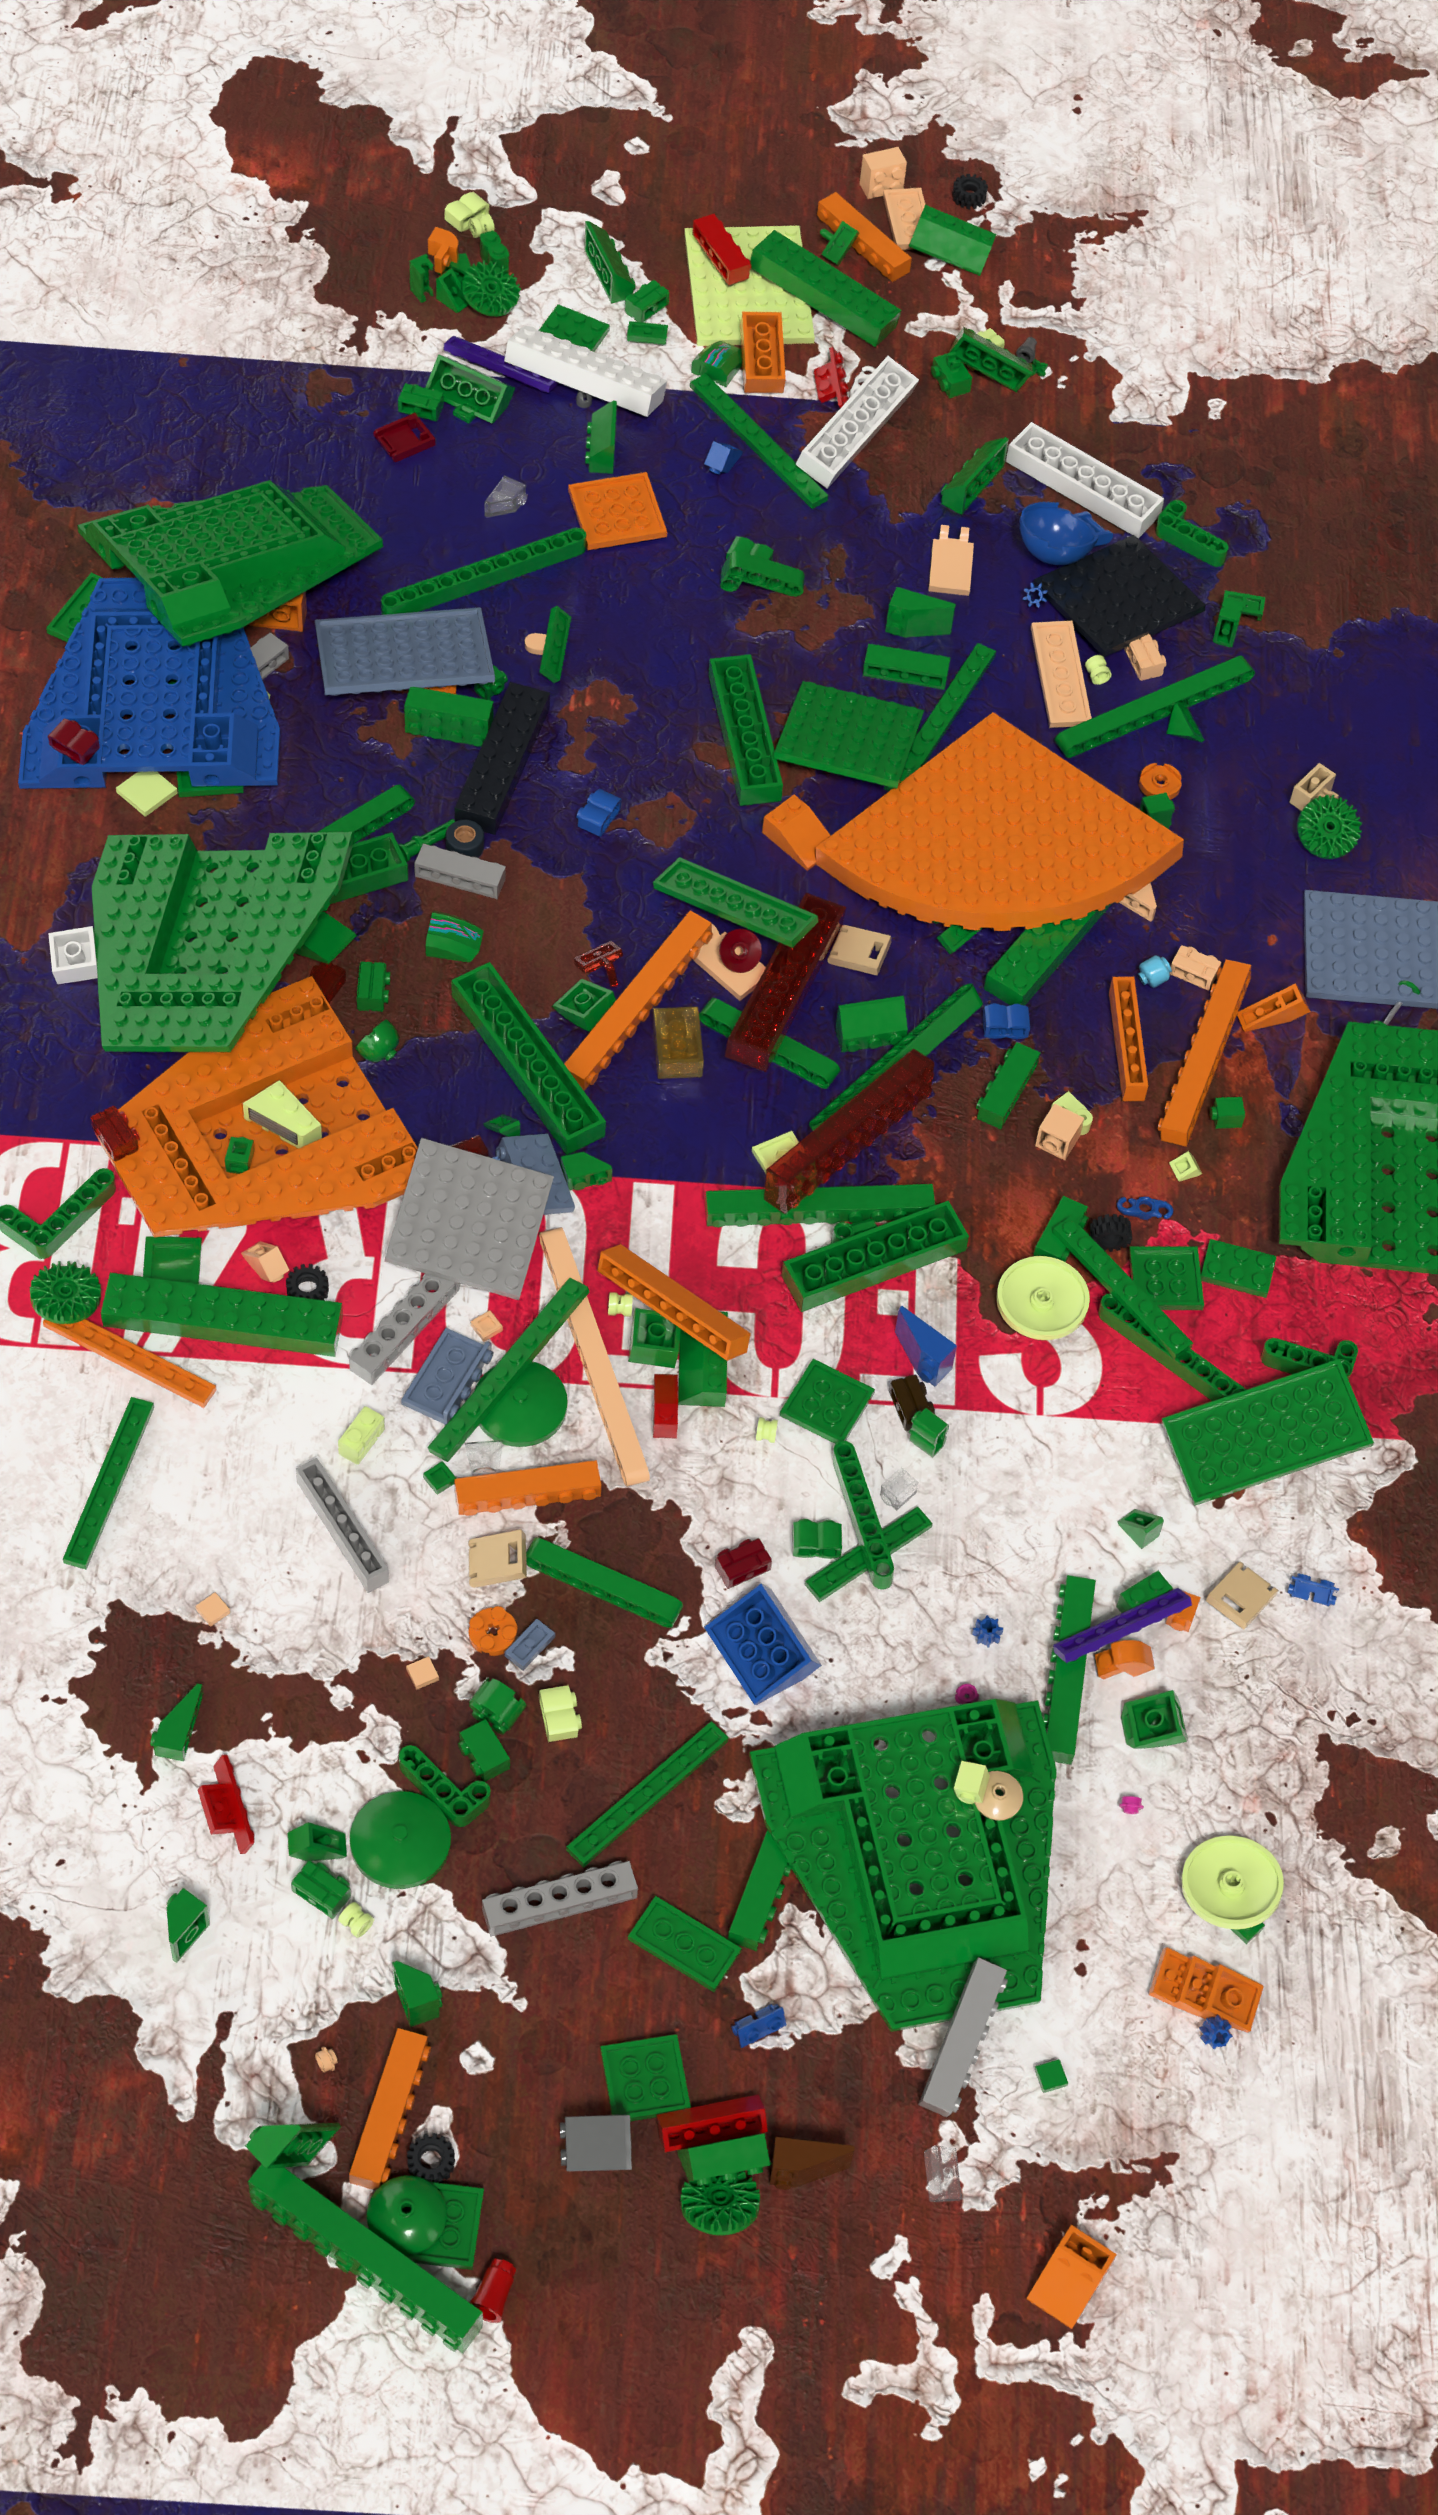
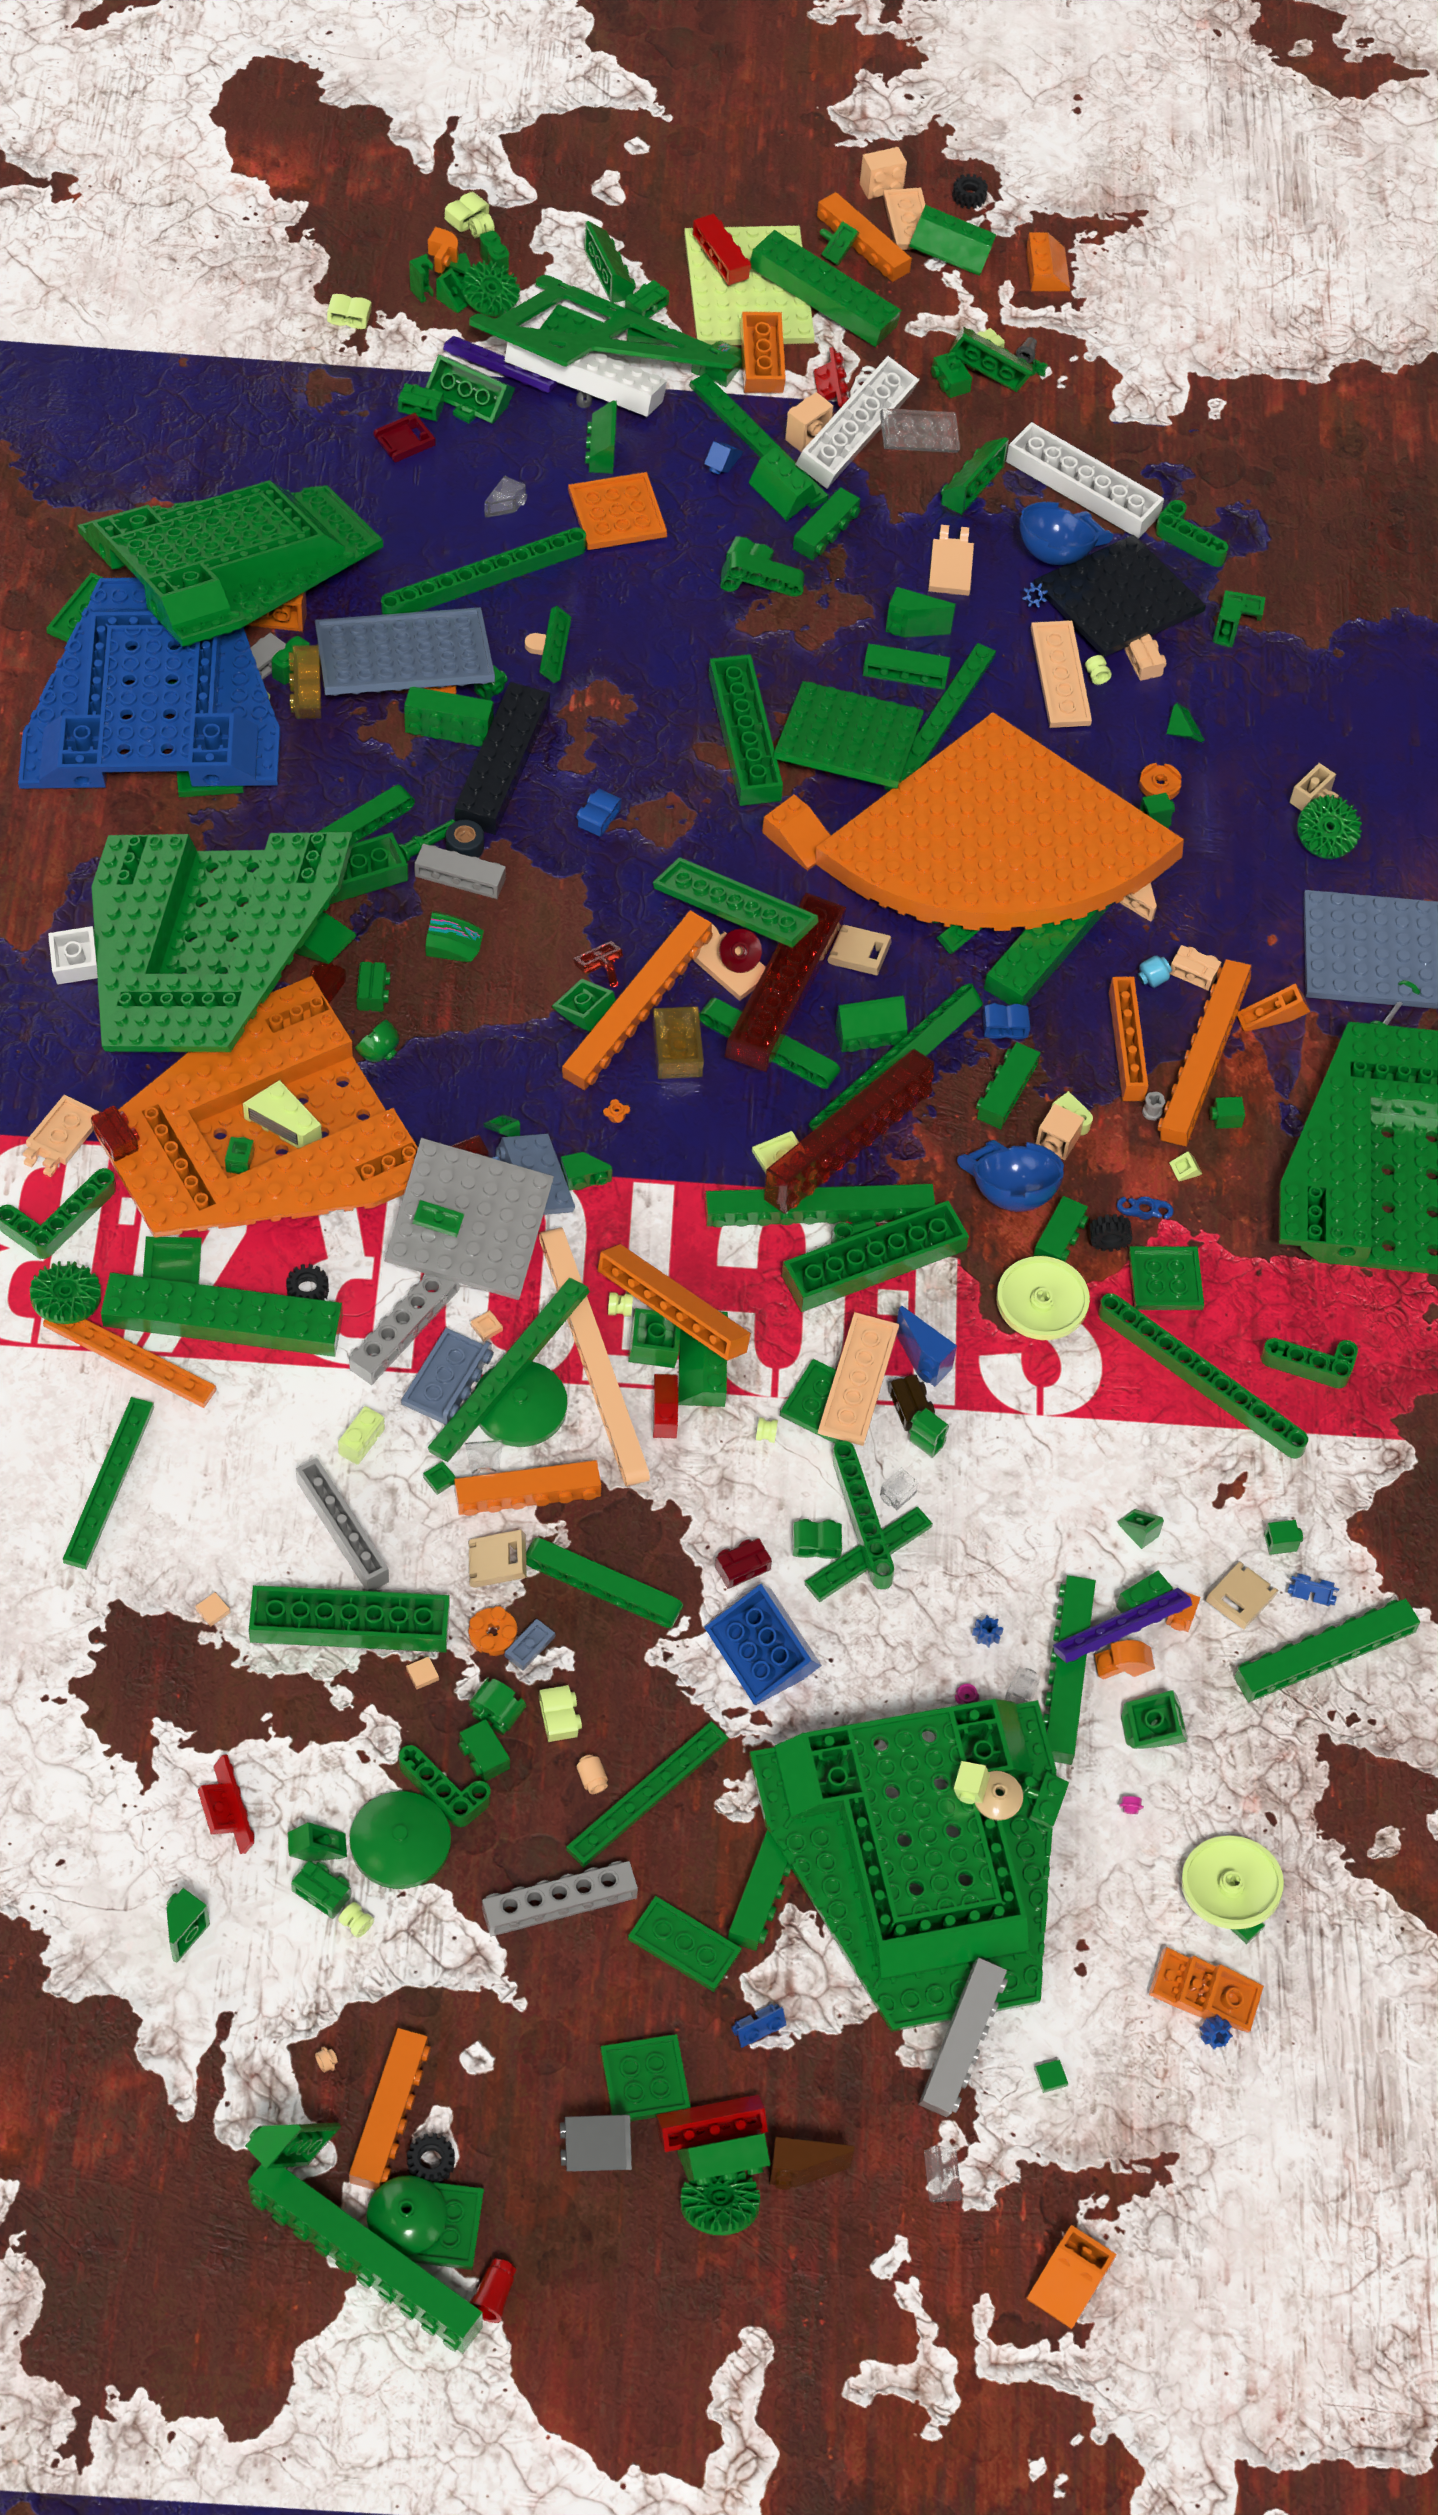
(59, 1134): none -> light nougat tile
(73, 741): dark red brick -> none
(146, 791): yellowish green tile -> none
(177, 1727): green slope -> none
(266, 1261): light nougat slope -> none
(280, 660): none -> green brick
(305, 682): none -> clear yellow brick
(349, 311): none -> yellowish green brick
(349, 1618): none -> green brick
(417, 1993): green slope -> none
(438, 1218): none -> green plate
(528, 1058): green brick -> none
(592, 1774): none -> light nougat brick
(600, 338): none -> green piece
(614, 1116): none -> orange plate
(782, 484): none -> green slope
(807, 420): none -> light nougat brick
(827, 524): none -> green brick
(858, 1379): none -> light nougat plate
(919, 430): none -> clear plate
(1015, 1177): none -> blue windscreen
(1023, 1686): none -> clear brick
(1047, 263): none -> orange slope
(1047, 1798): none -> green plate
(1122, 1287): green plate -> none
(1153, 1108): none -> light grey bush
(1154, 706): green beam -> none
(1238, 1268): green plate -> none
(1267, 1432): green plate -> none
(1283, 1537): none -> green brick
(1326, 1650): none -> green brick

